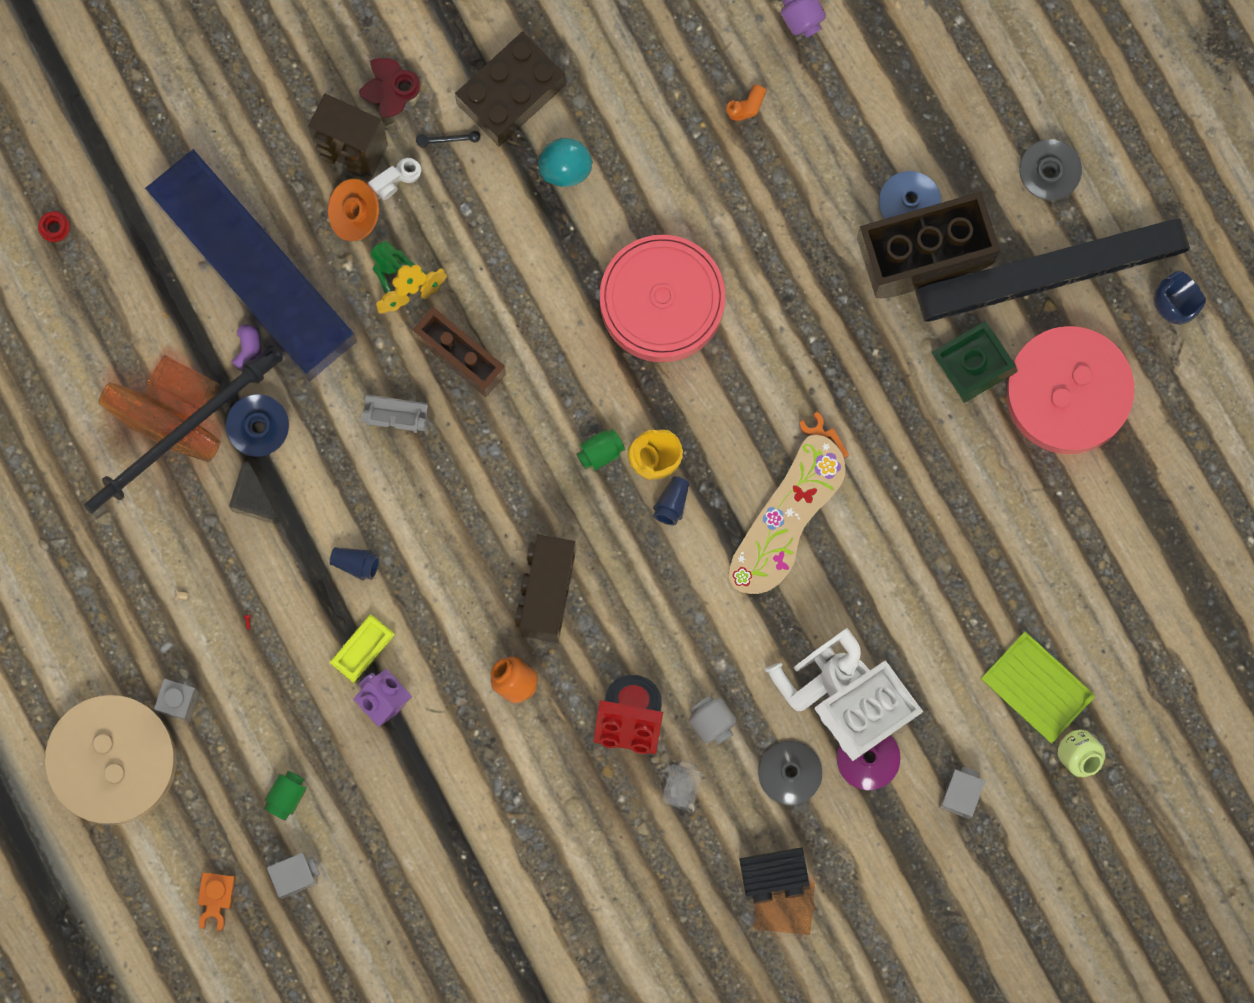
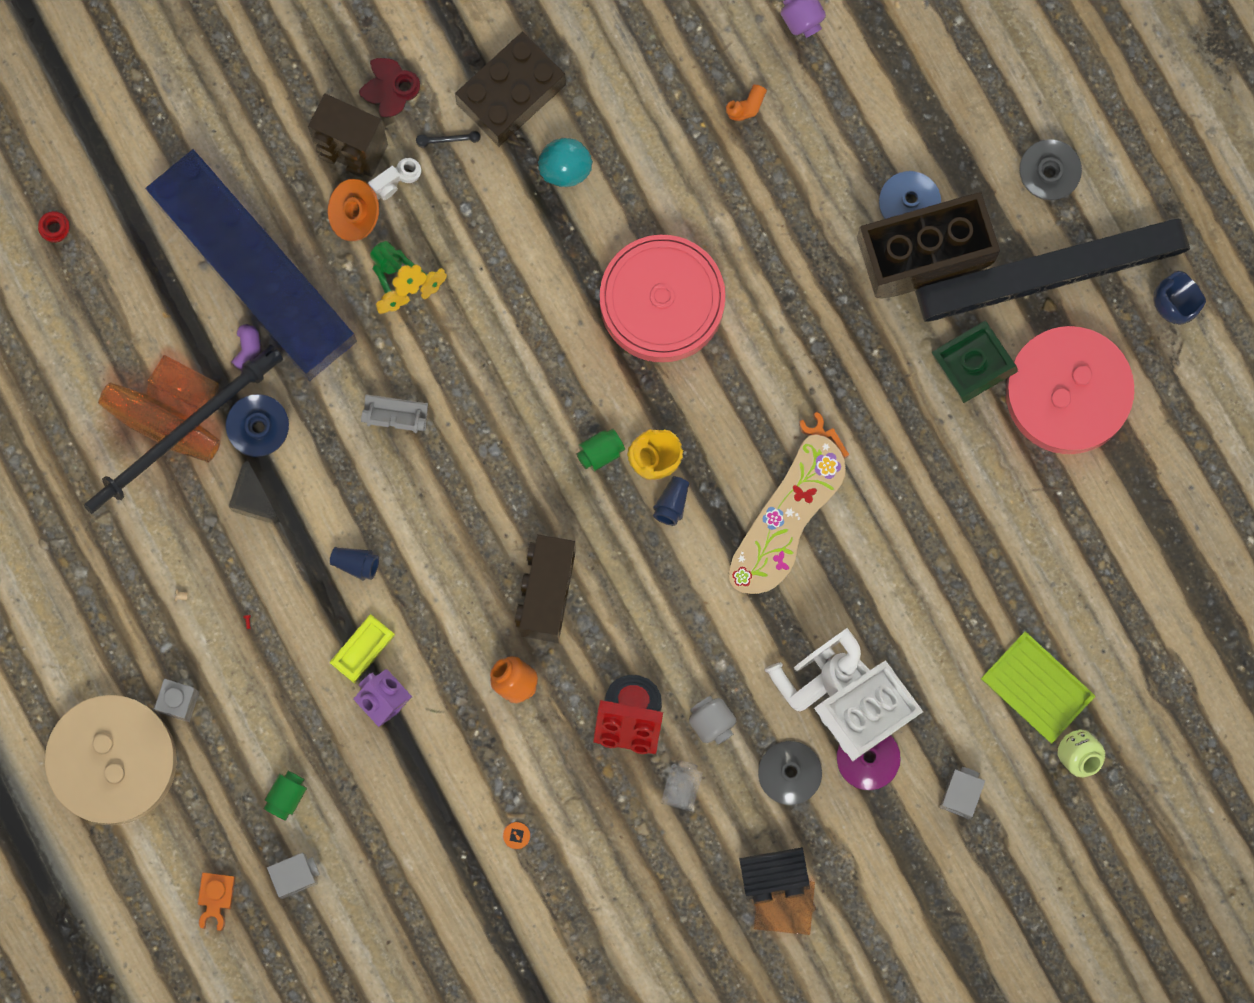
(459, 352): reddish brown brick -> none
(516, 835): none -> orange sticker

